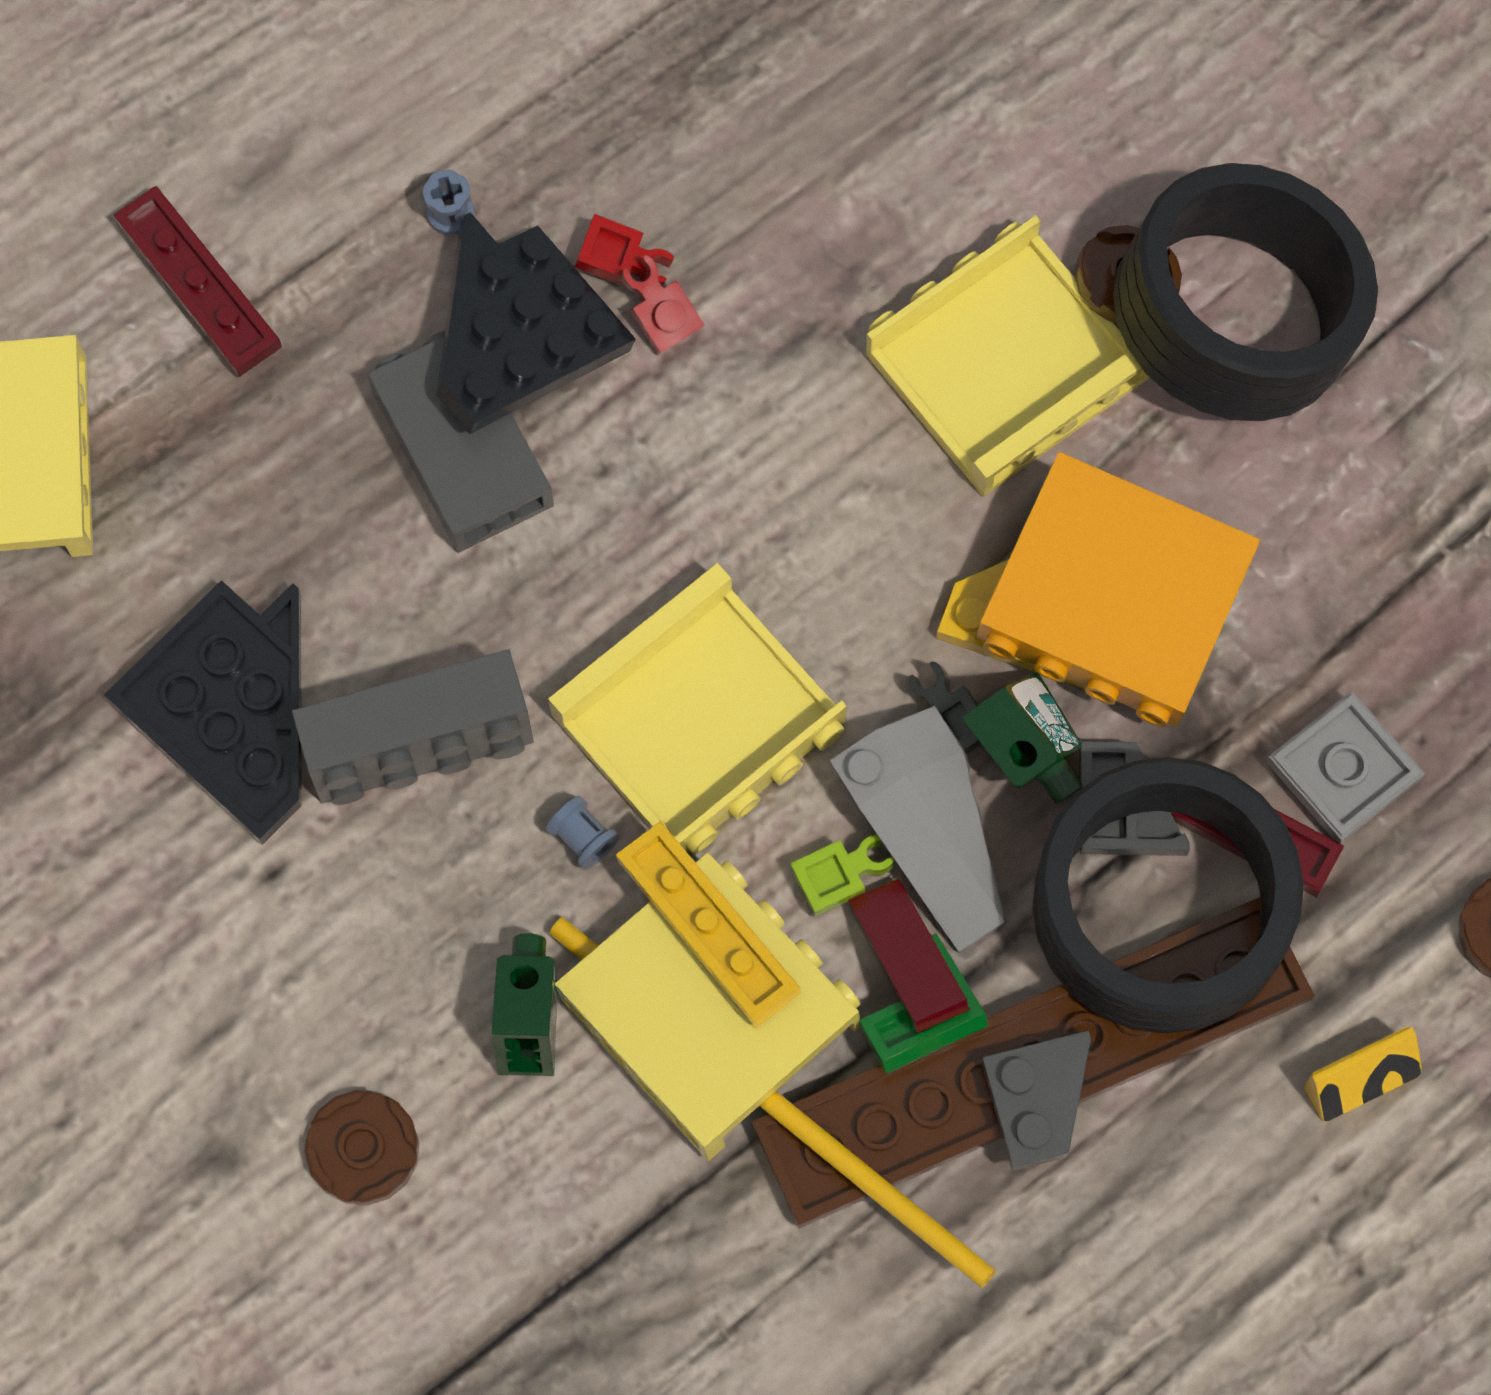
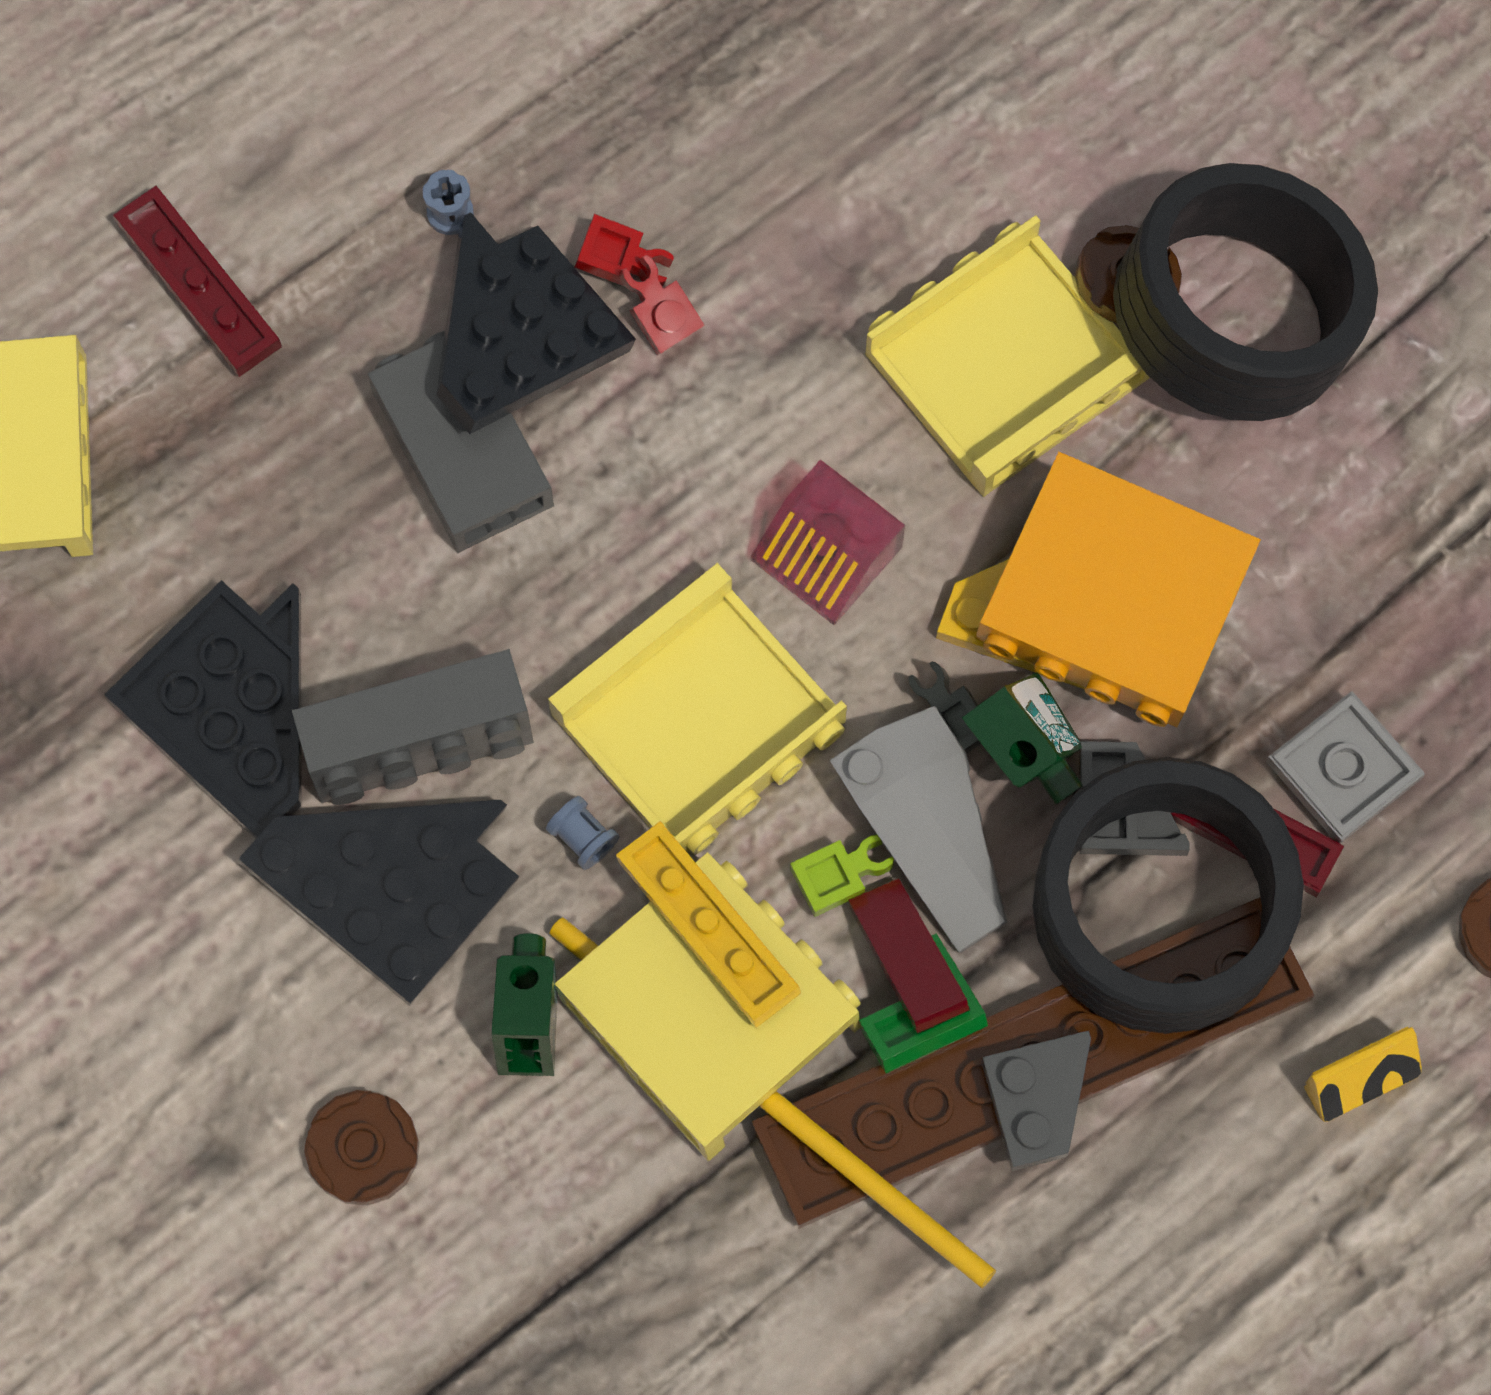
(388, 882): none -> black wing
(828, 542): none -> clear pink slope

